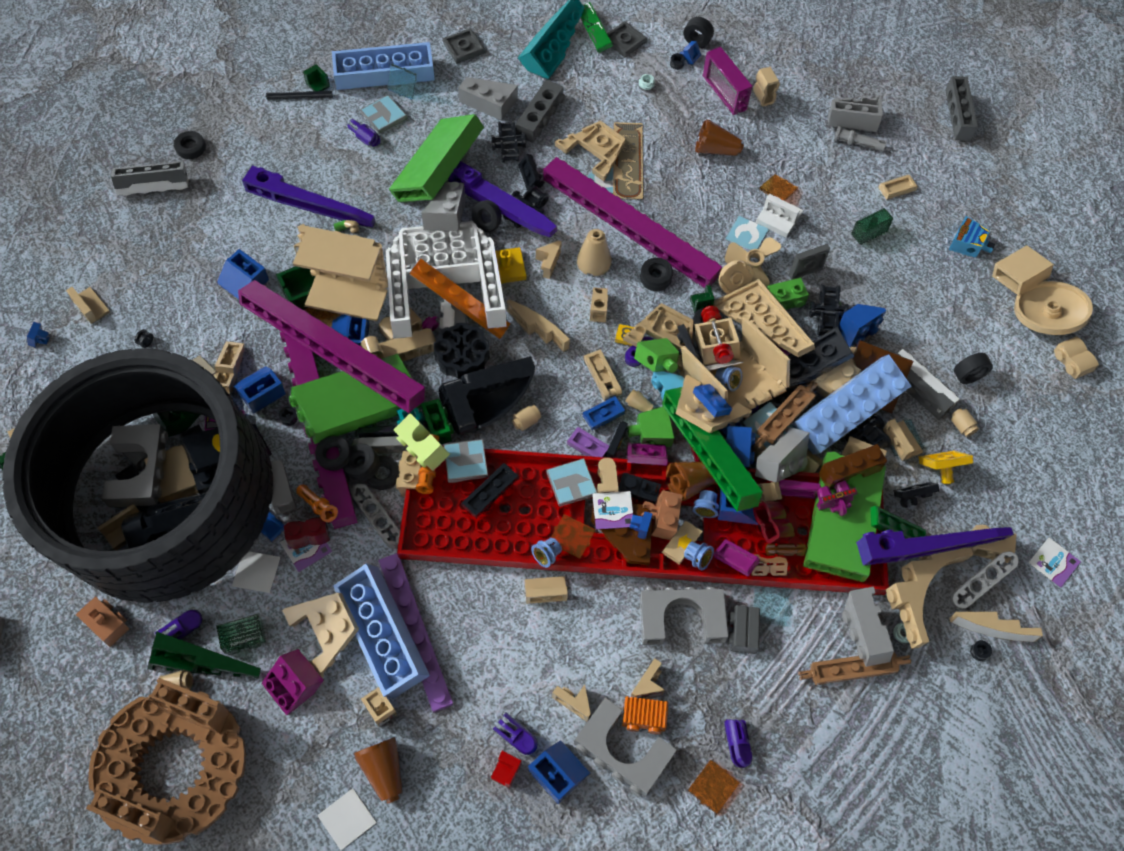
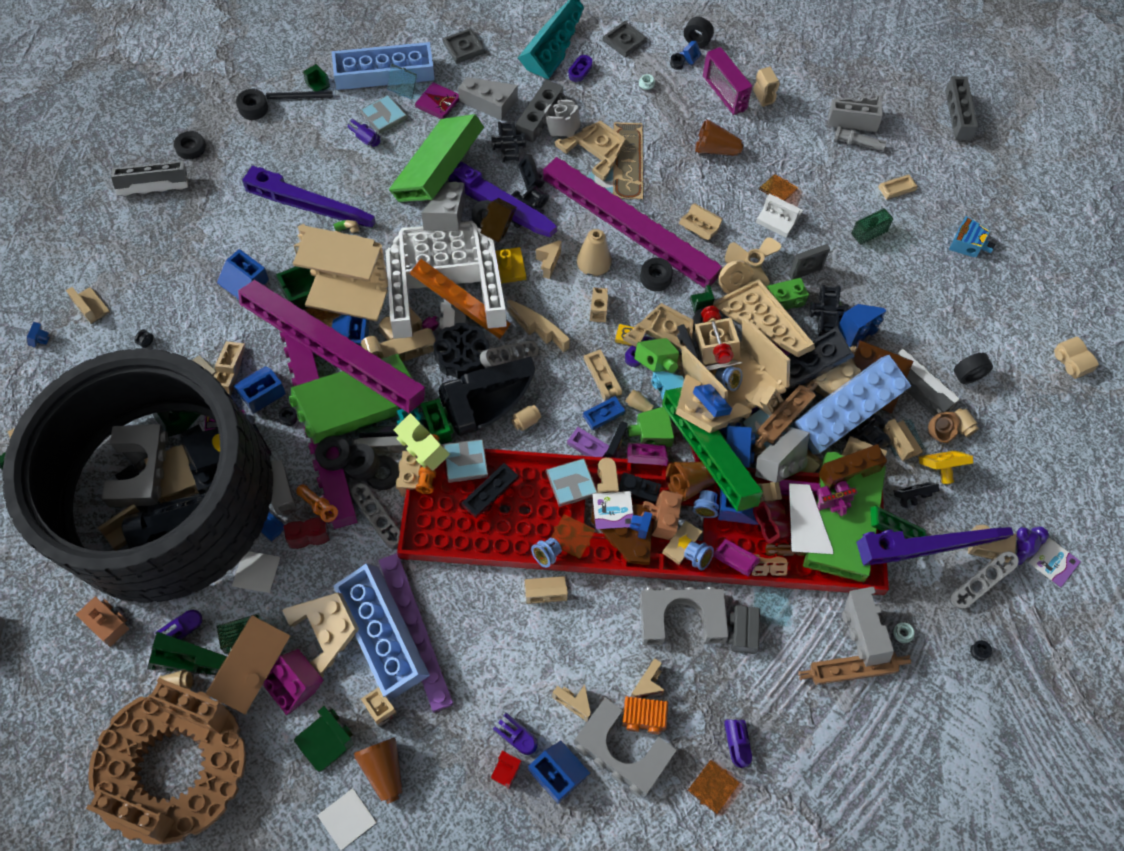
(248, 664): none -> medium nougat brick
(252, 96): none -> black tyre
(306, 556): sticker -> none
(324, 740): none -> dark green bracket
(437, 101): none -> magenta tile
(498, 219): none -> dark brown brick
(509, 353): none -> light grey beam
(562, 118): none -> light grey brick
(580, 68): none -> dark purple plate
(595, 29): green tile -> none
(701, 222): none -> tan bracket
(747, 233): medium azure sticker -> none
(767, 399): none -> tan slope
(806, 522): none -> white sticker
(910, 595): tan arch -> none
(944, 427): none -> medium nougat hair
(989, 624): tan slope -> none
(1022, 270): tan brick -> none
(1029, 542): none -> dark purple animal
(1053, 308): tan dish -> none

